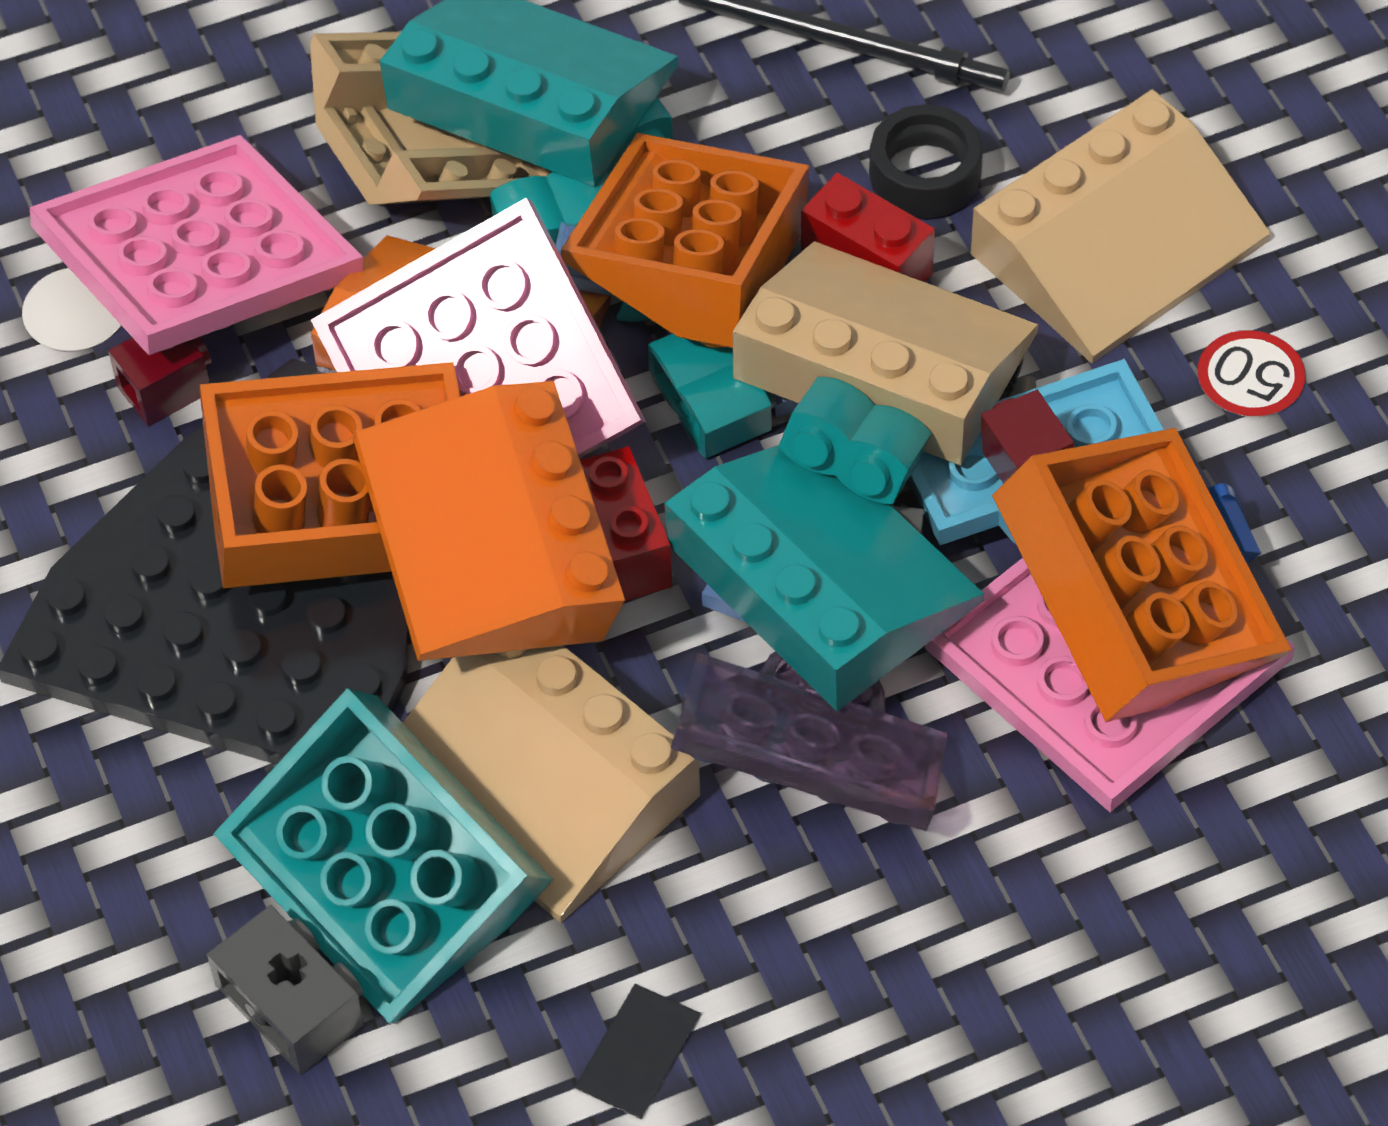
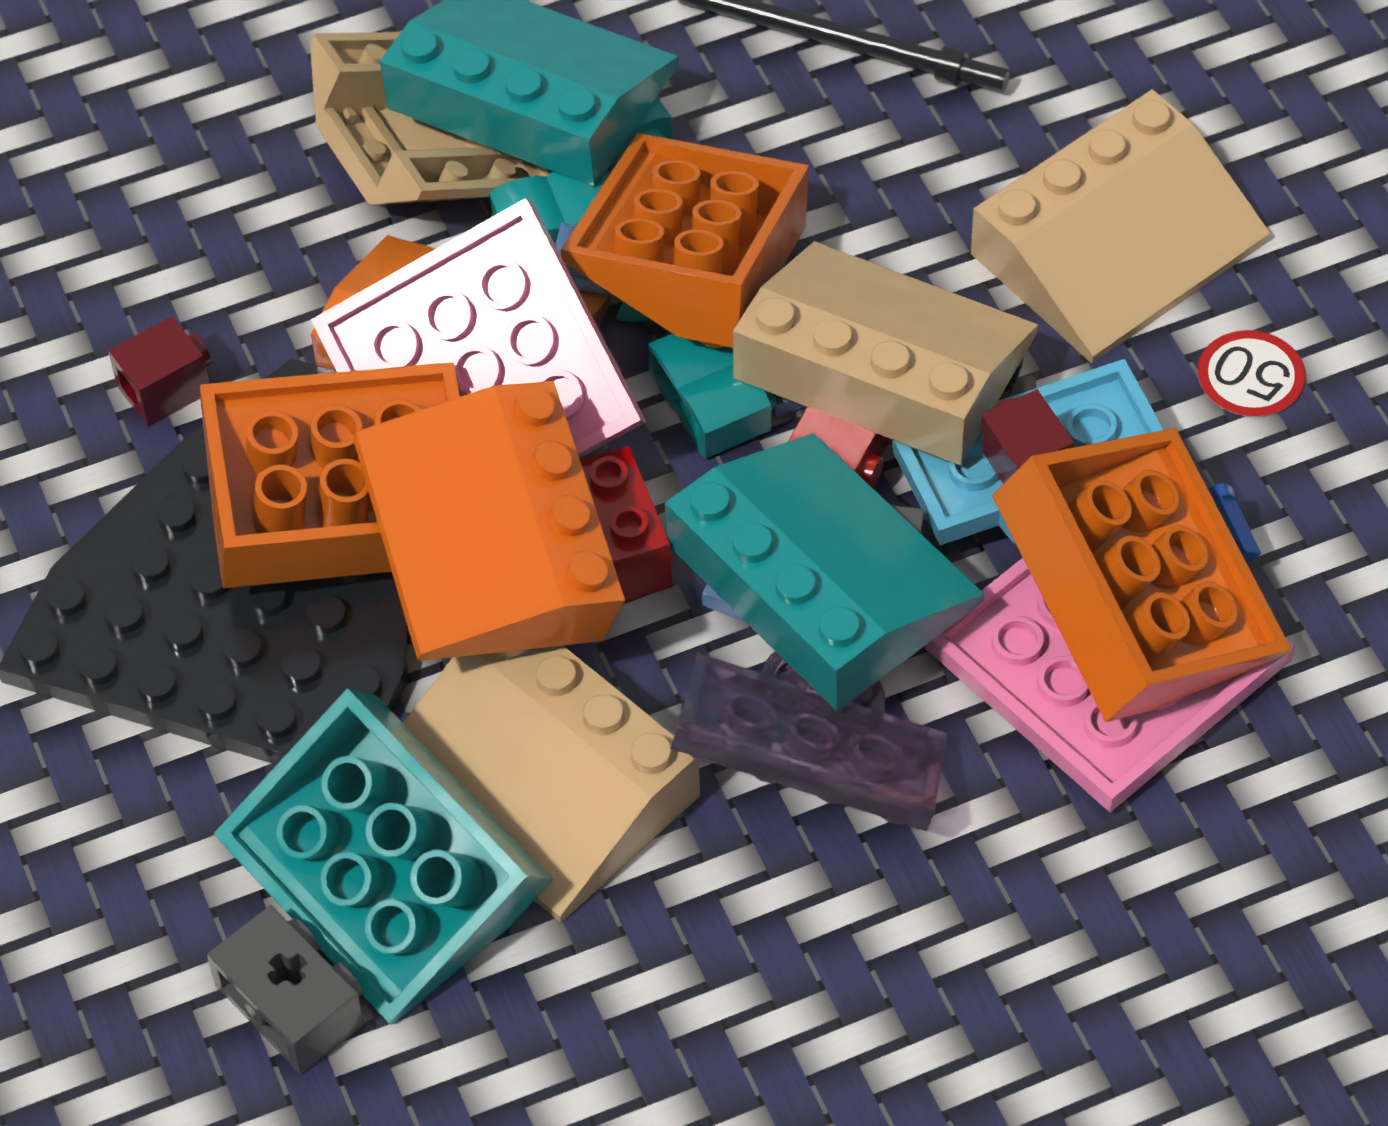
(66, 314): white sticker -> none
(195, 243): bright pink plate -> none
(637, 1051): black sticker -> none
(850, 437): teal brick -> none
(868, 228): red brick -> none
(933, 127): black tyre -> none

